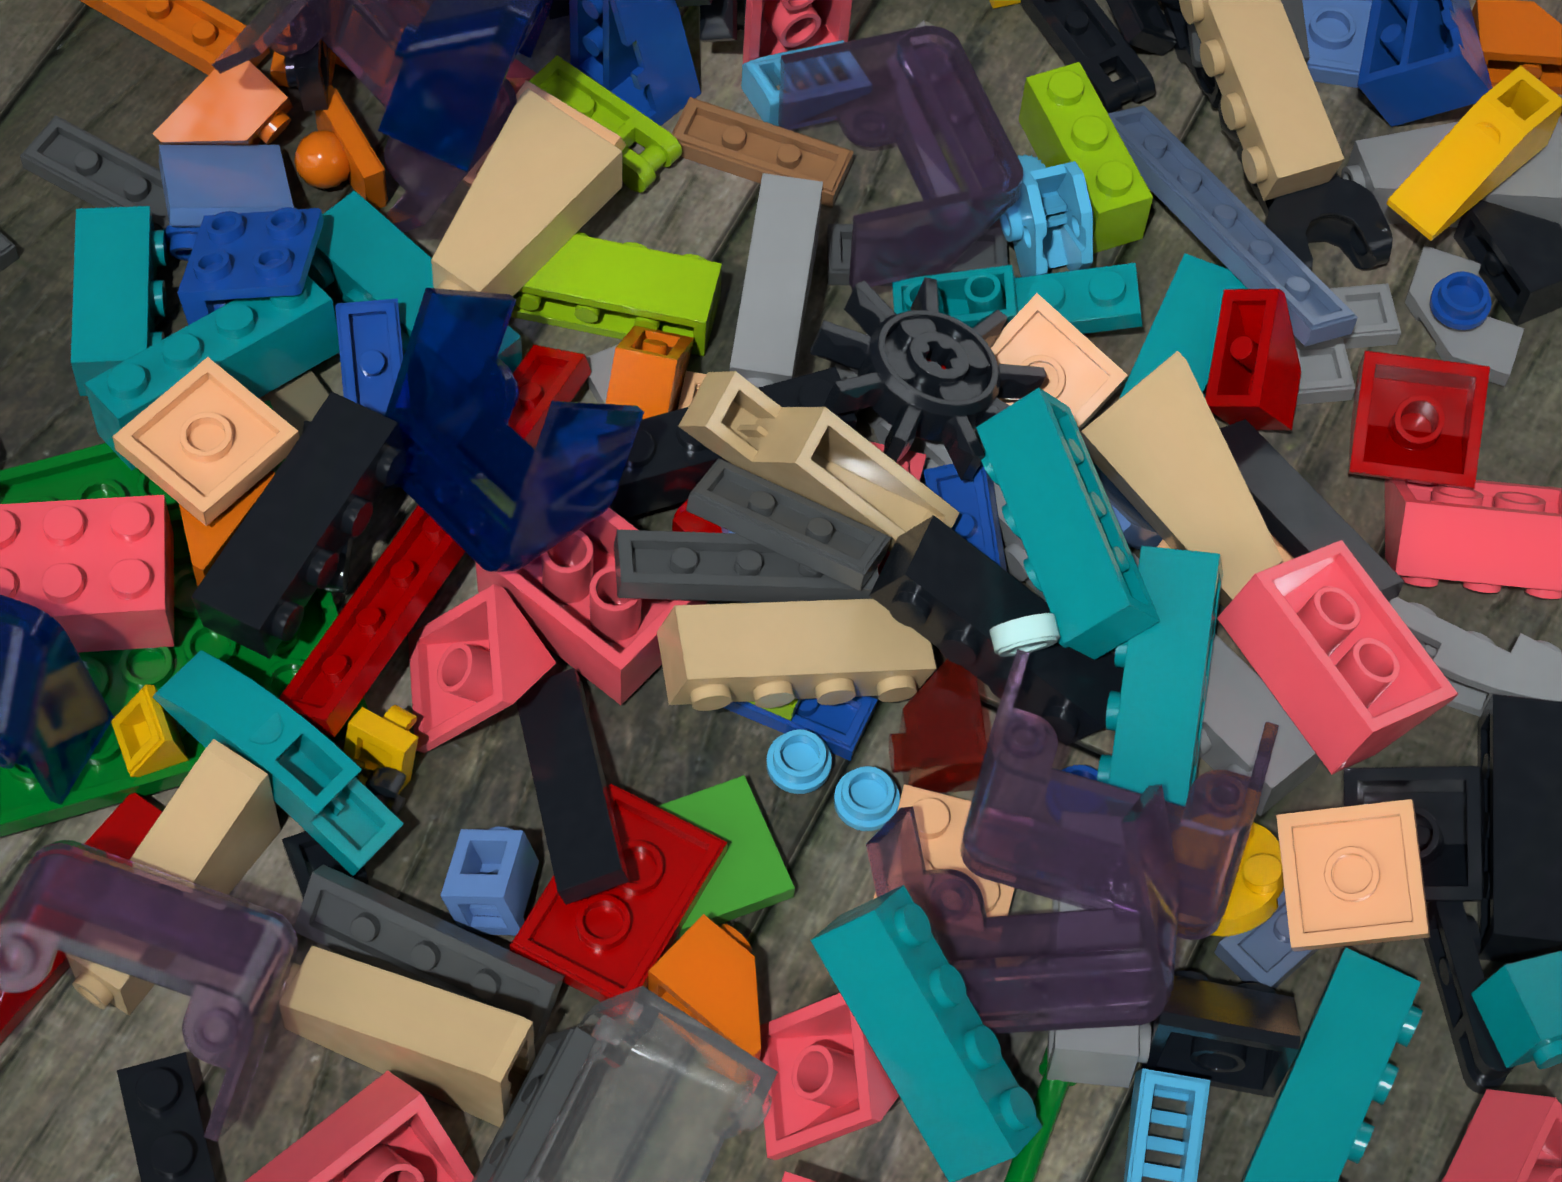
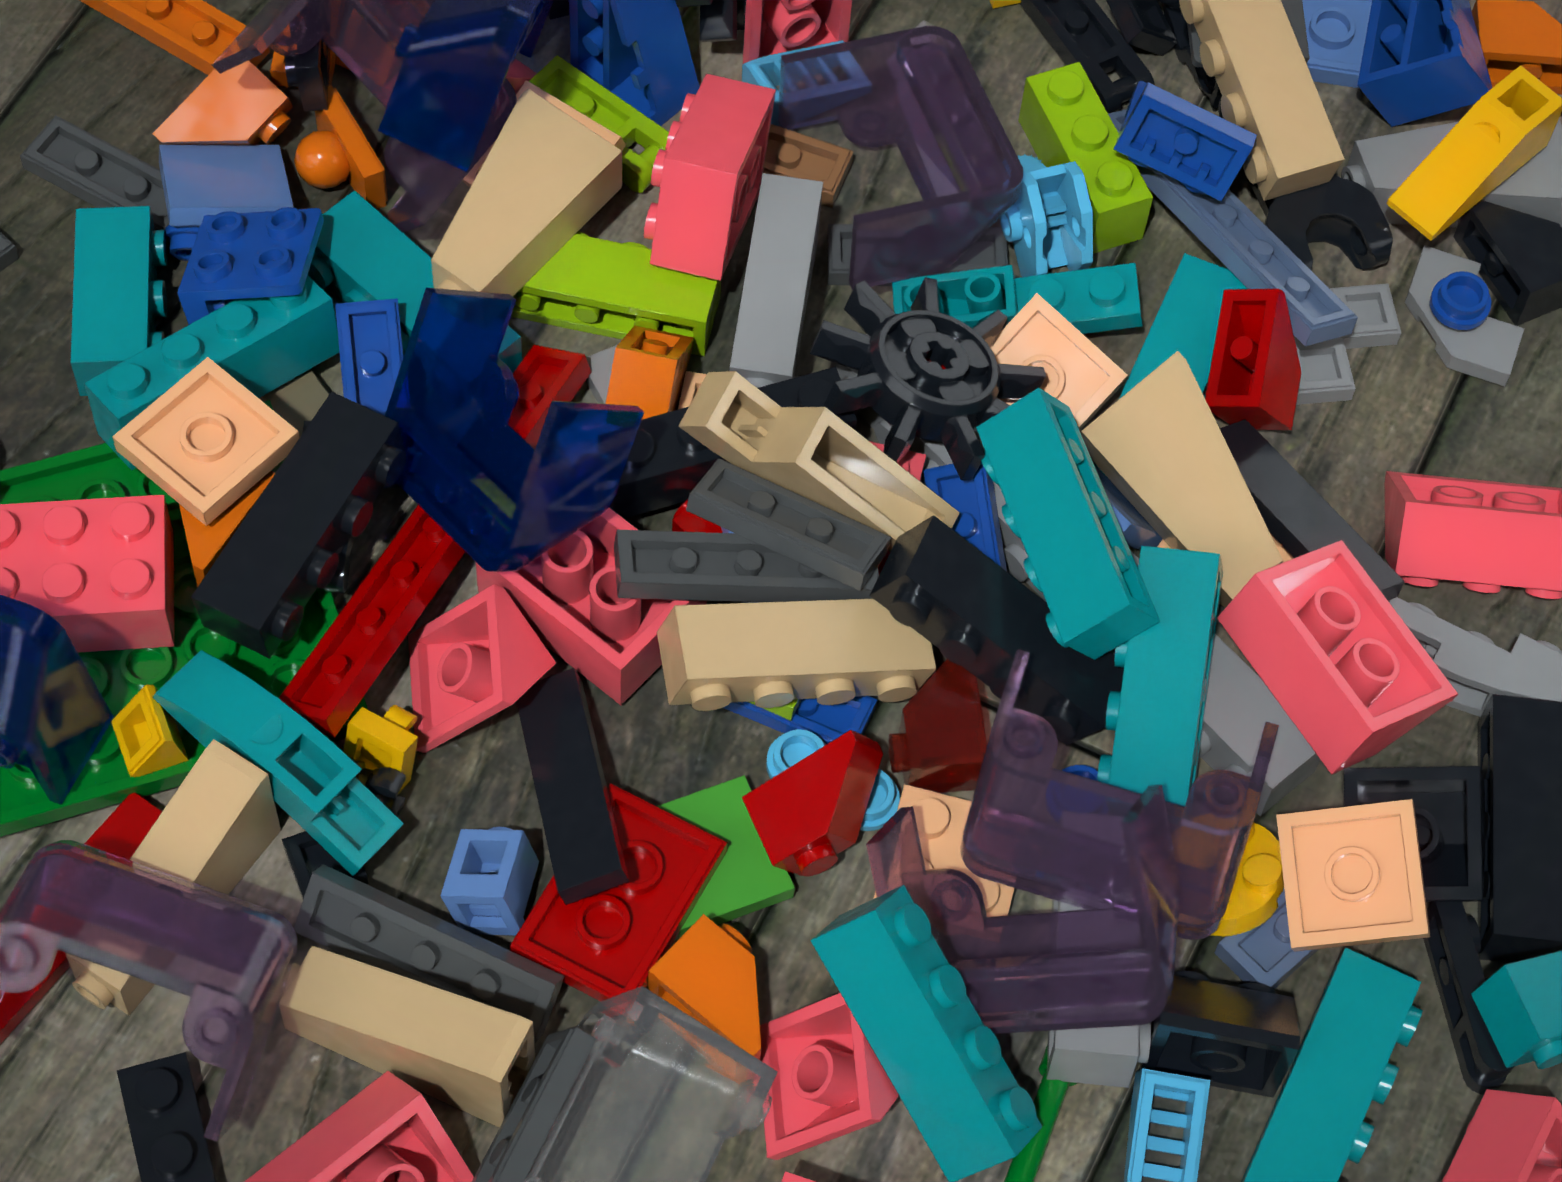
(709, 176): none -> coral brick
(816, 804): none -> red slope
(1025, 634): light aqua tile -> none
(1183, 141): none -> blue bracket
(1418, 419): red slope -> none

